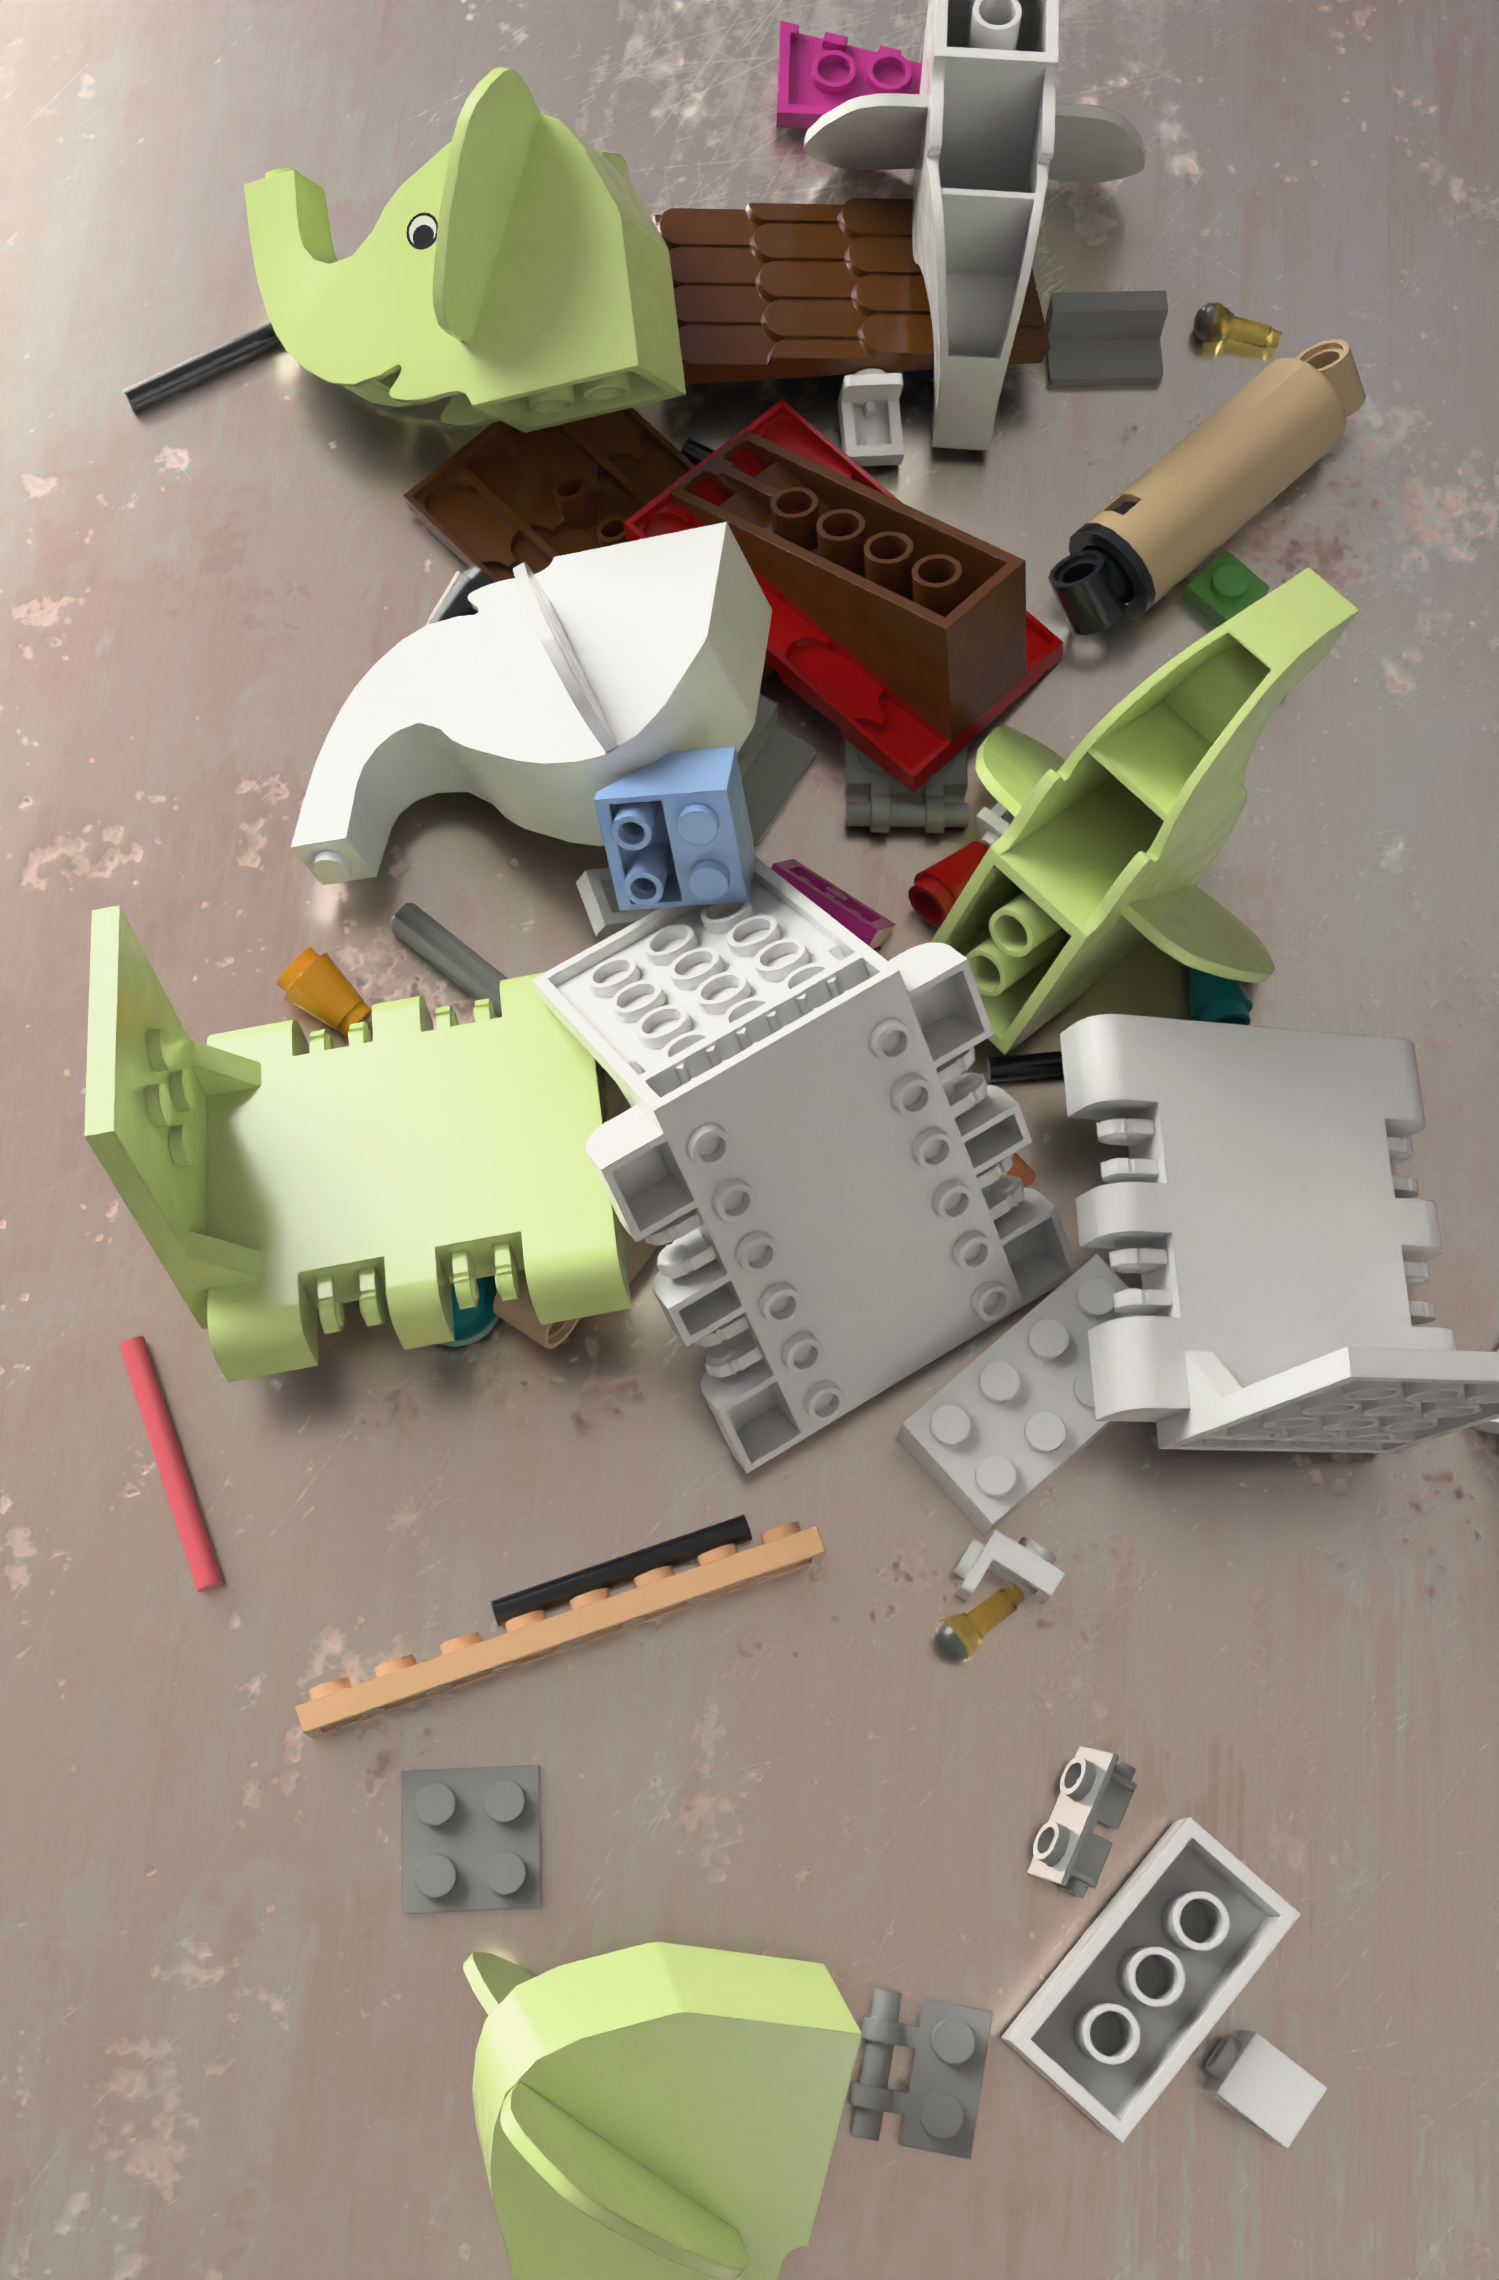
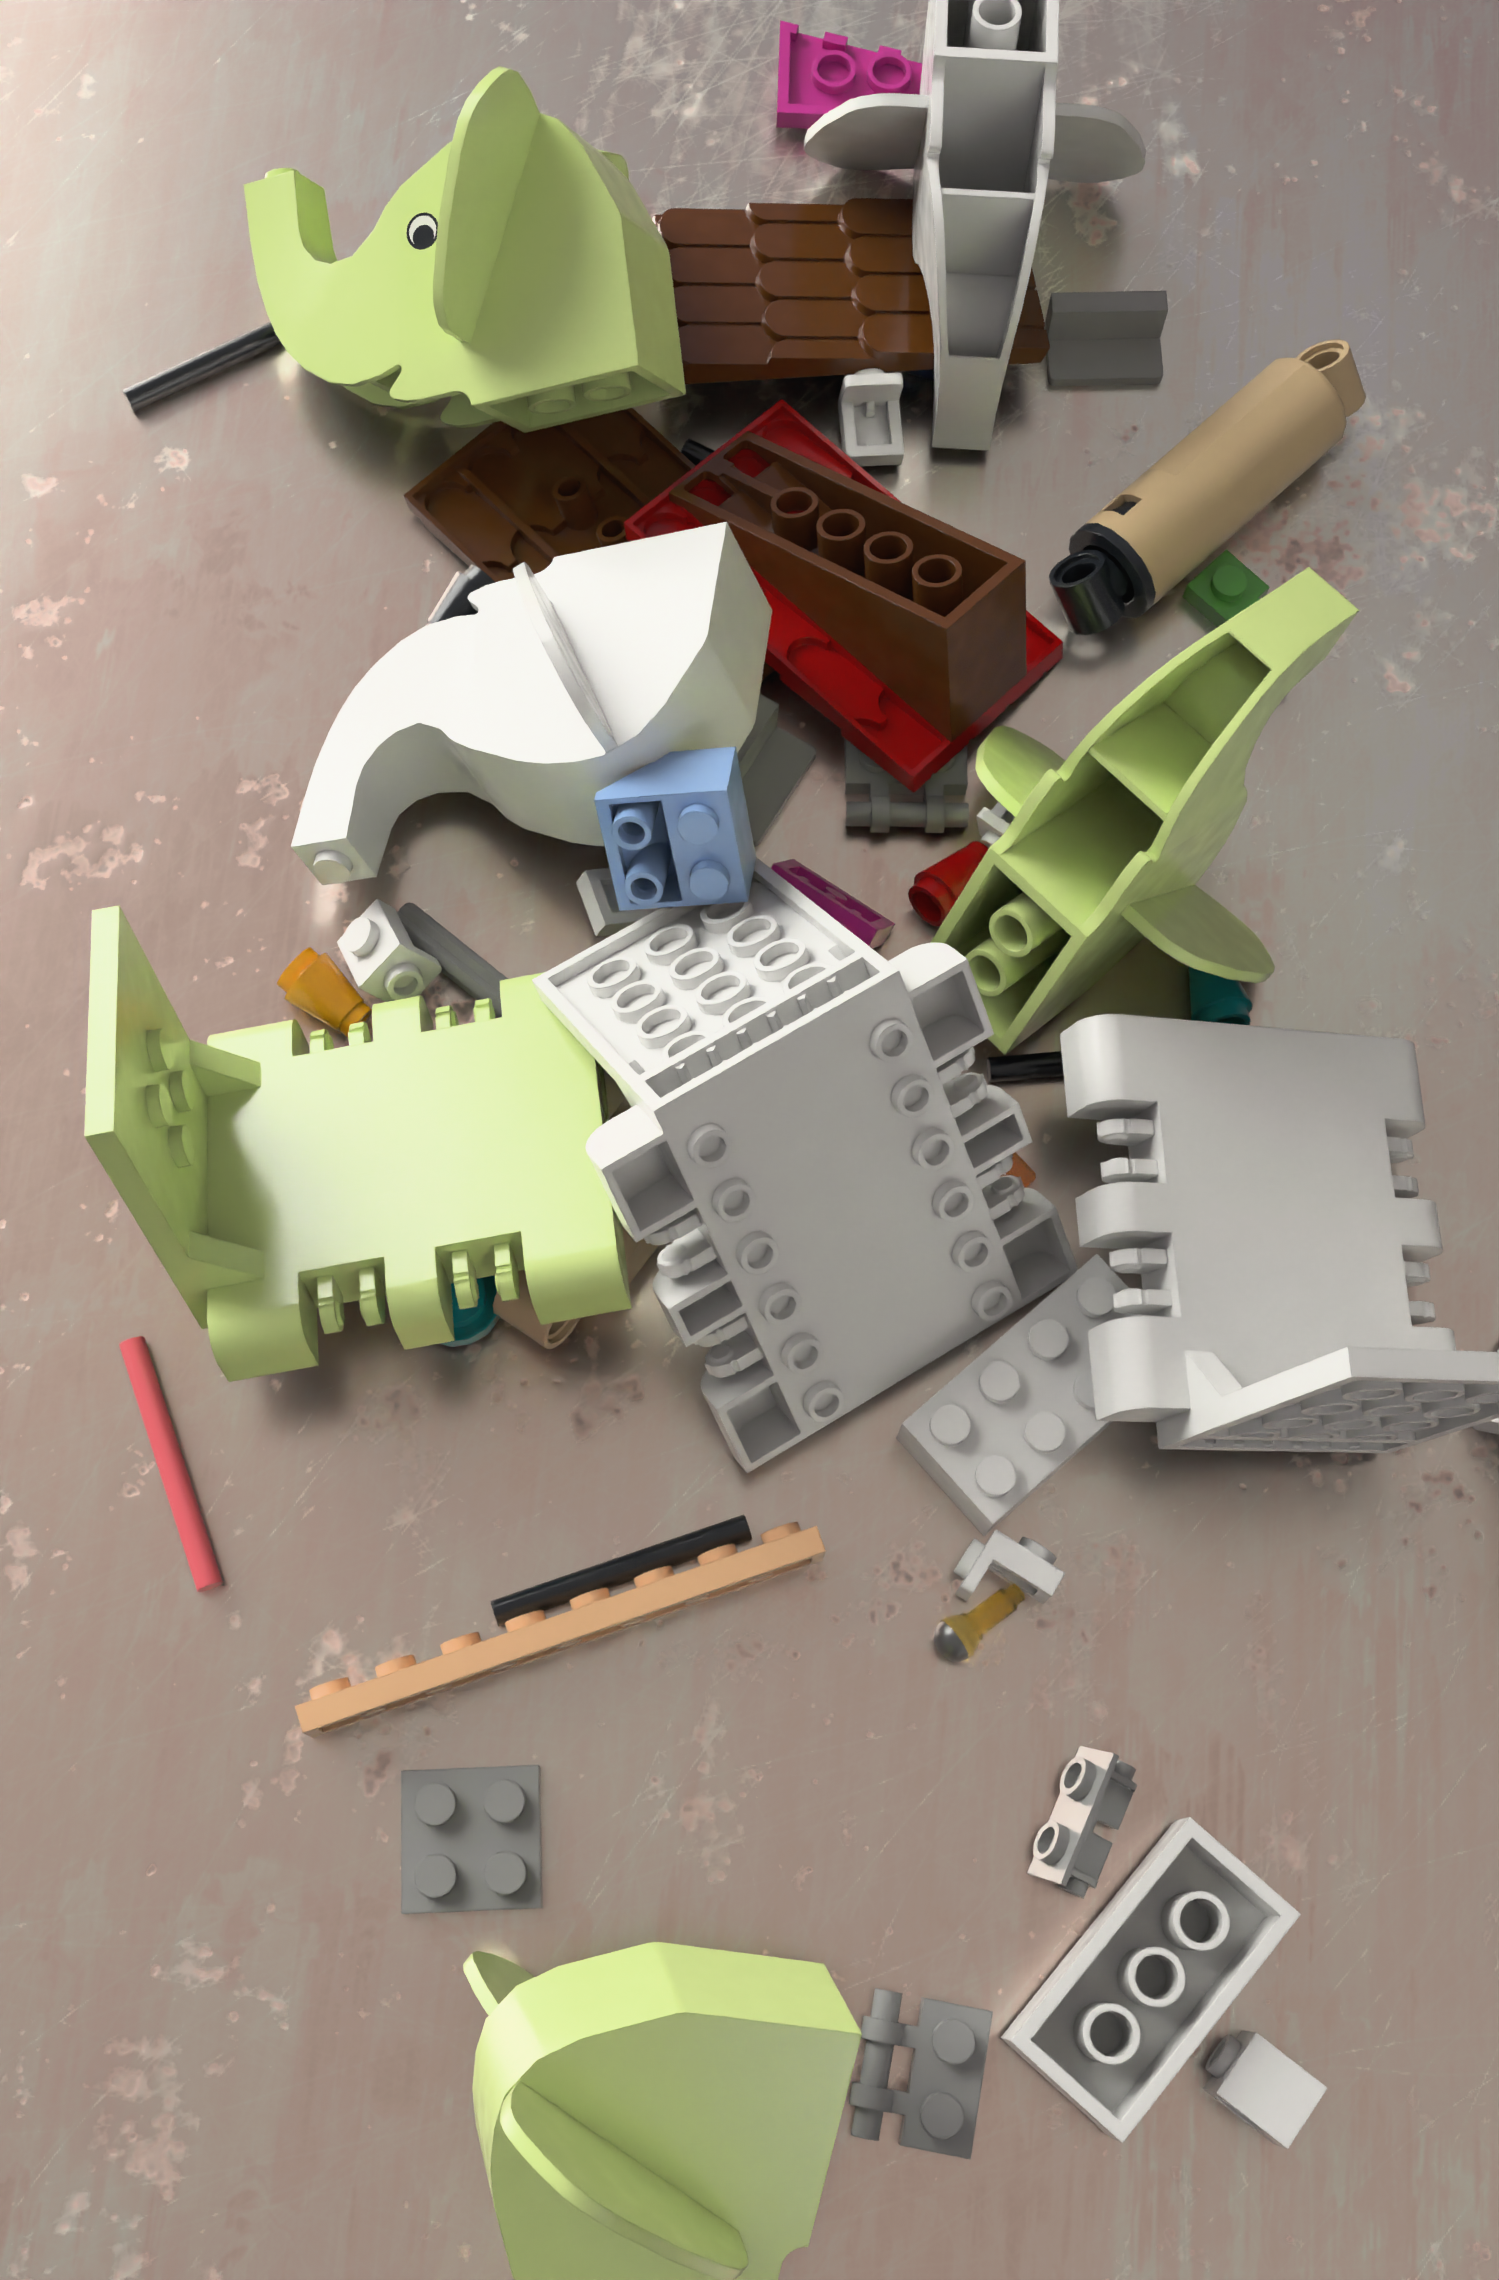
(384, 955): none -> white bracket
(1216, 323): clear yellow piece -> none

